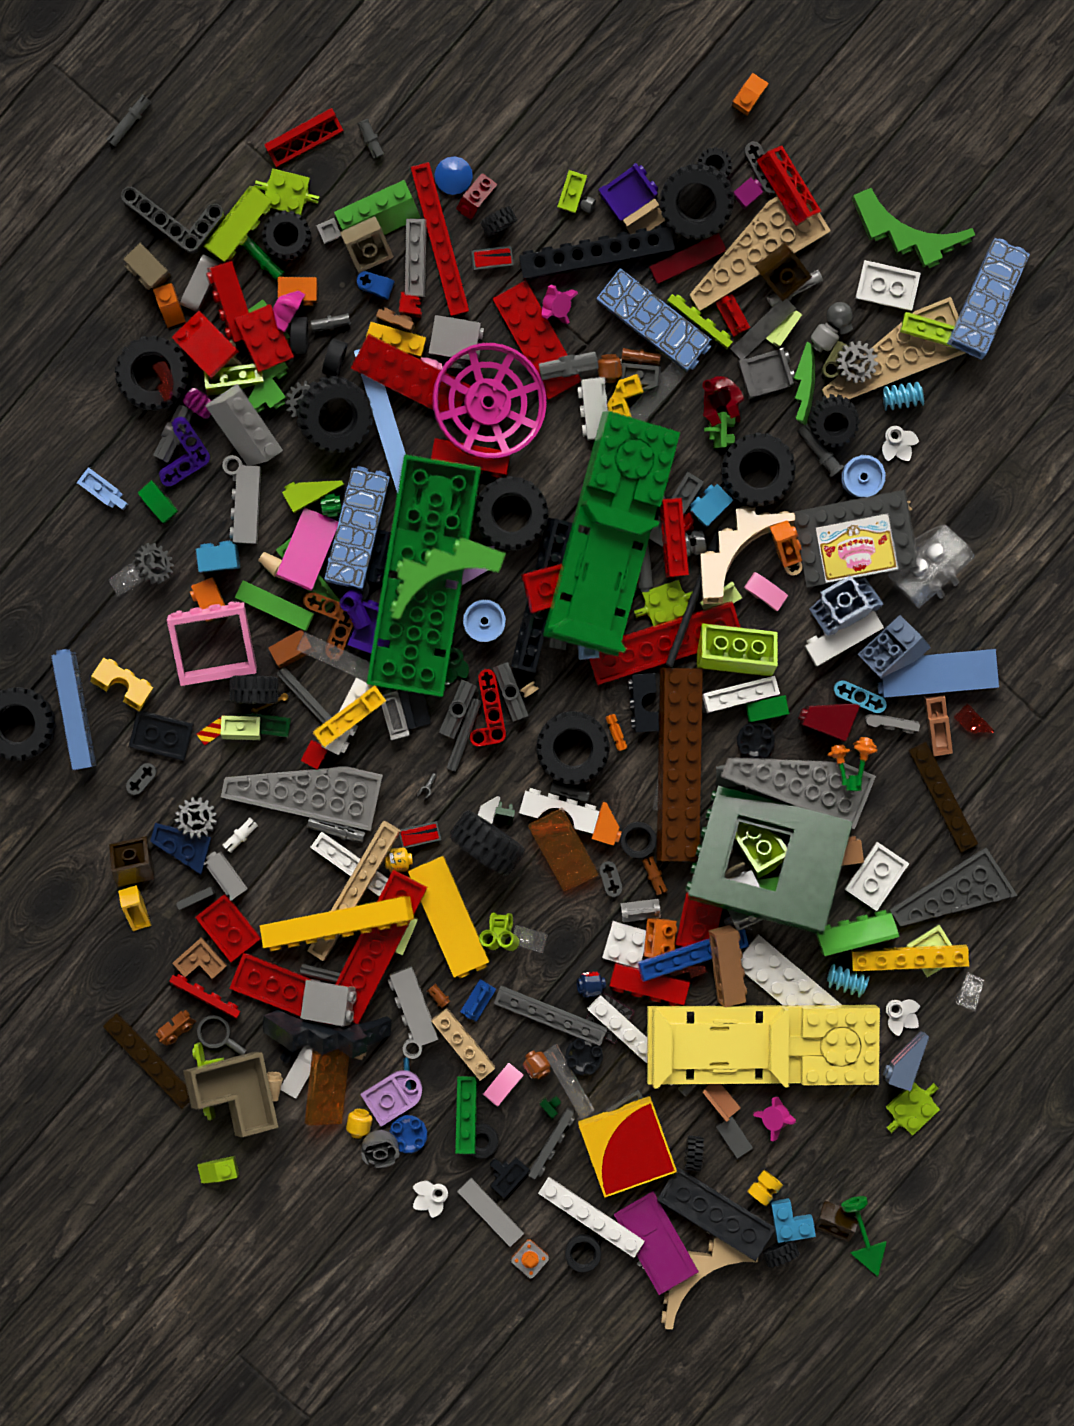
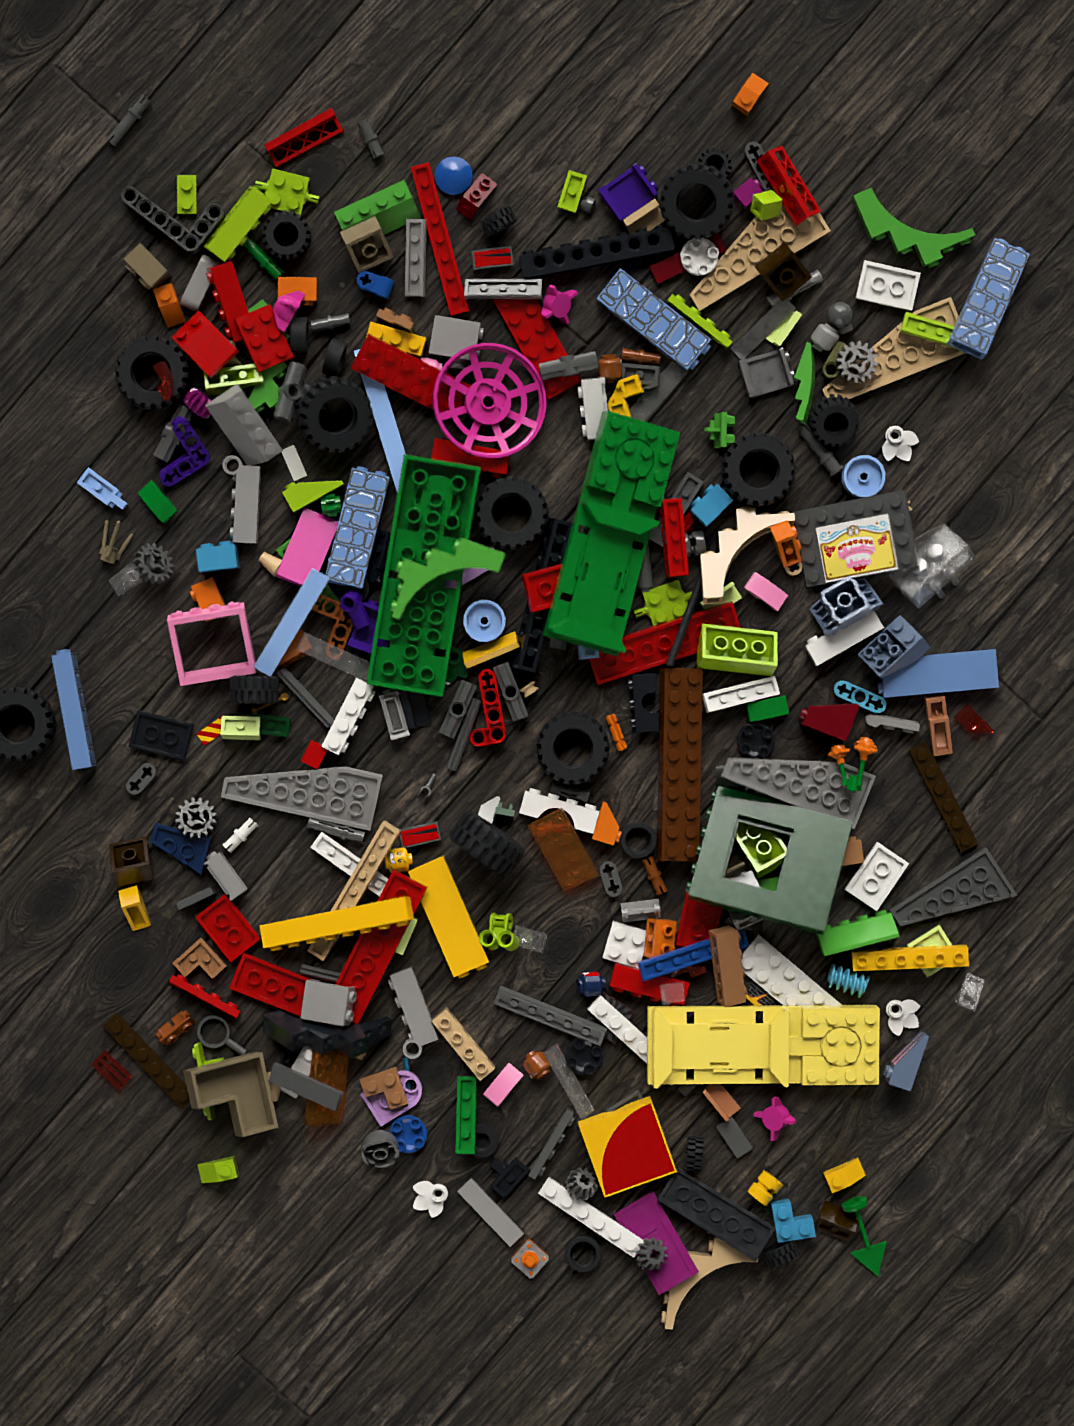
(108, 552): none -> dark tan plant
(109, 673): yellow arch -> none
(112, 1070): none -> clear red tile
(186, 194): none -> lime plate
(274, 605): bright green slope -> none
(291, 622): none -> light blue tile
(293, 380): none -> dark grey piece
(294, 463): none -> white sticker
(305, 1086): none -> dark grey tile
(329, 230): light grey plate -> none
(349, 716): yellow slope -> none
(359, 1123): yellow head -> none
(387, 1082): none -> medium nougat plate
(408, 305): red hinge -> none
(438, 996): dark orange pin -> none
(478, 1000): blue hinge -> none
(491, 649): none -> yellow tile
(503, 289): none -> tile
(549, 1106): dark green tile -> none
(581, 1184): none -> dark grey gear
(645, 1250): none -> dark grey gear
(672, 993): none -> clear panel
(699, 256): none -> white dish
(721, 392): dark red piece -> none
(732, 315): red hinge -> none
(757, 996): none -> sticker
(766, 205): none -> lime panel
(844, 1175): none -> yellow slope
(903, 395): medium azure piece -> none
(912, 1108): lime plate -> none

